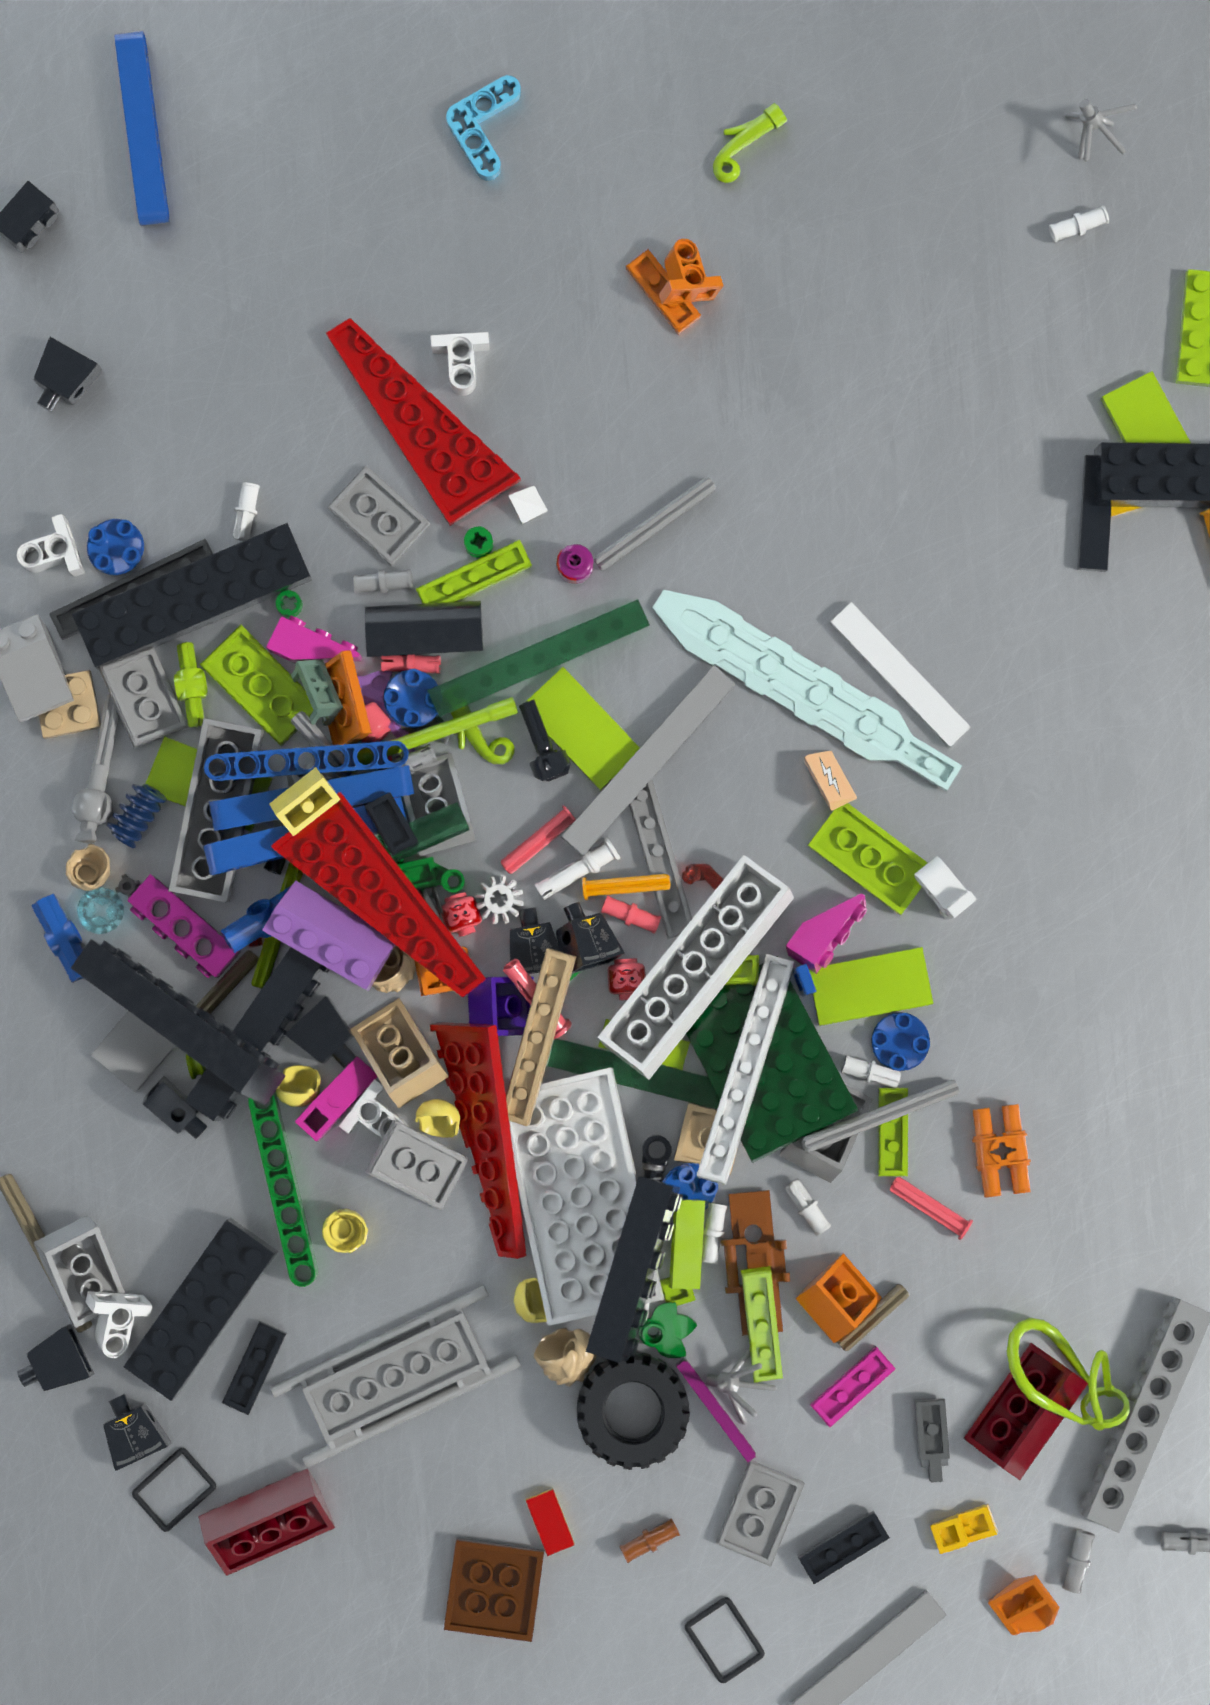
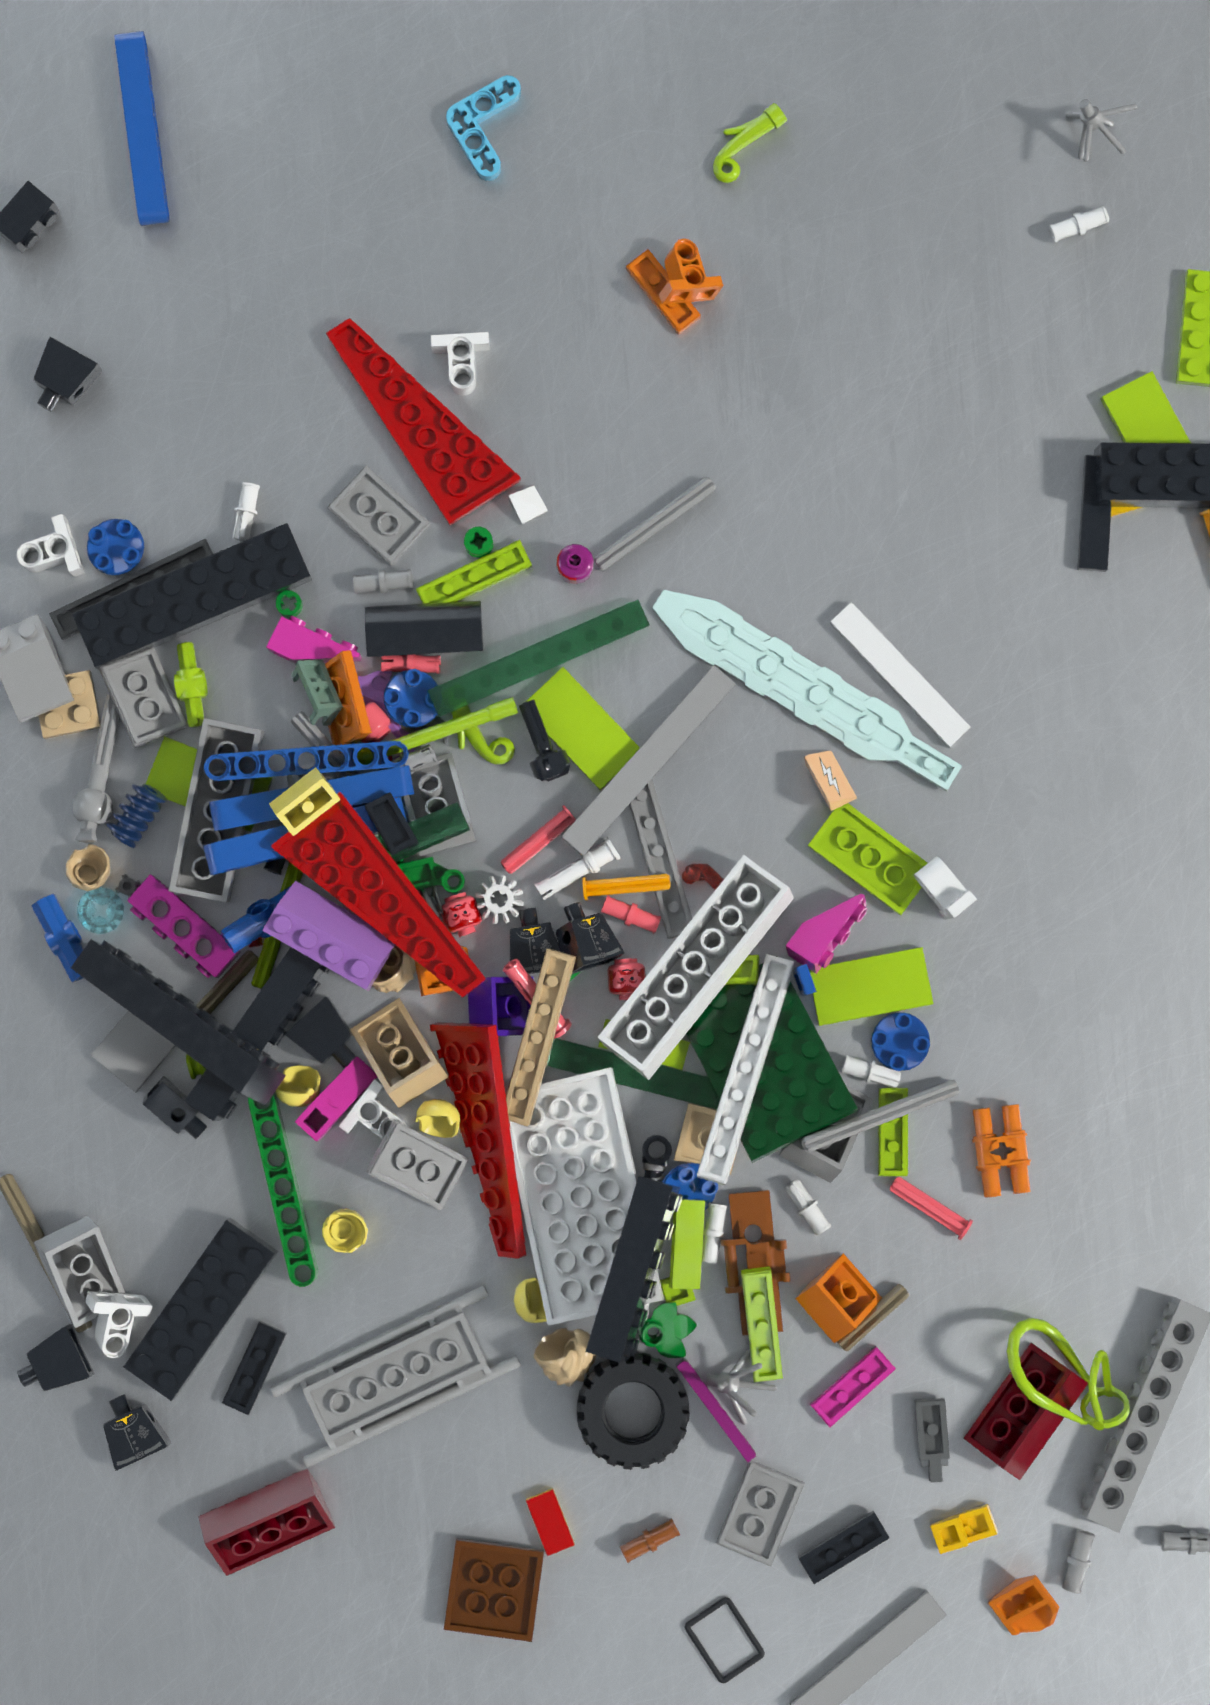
(187, 1510): black piece -> none
(258, 683): lime tile -> none

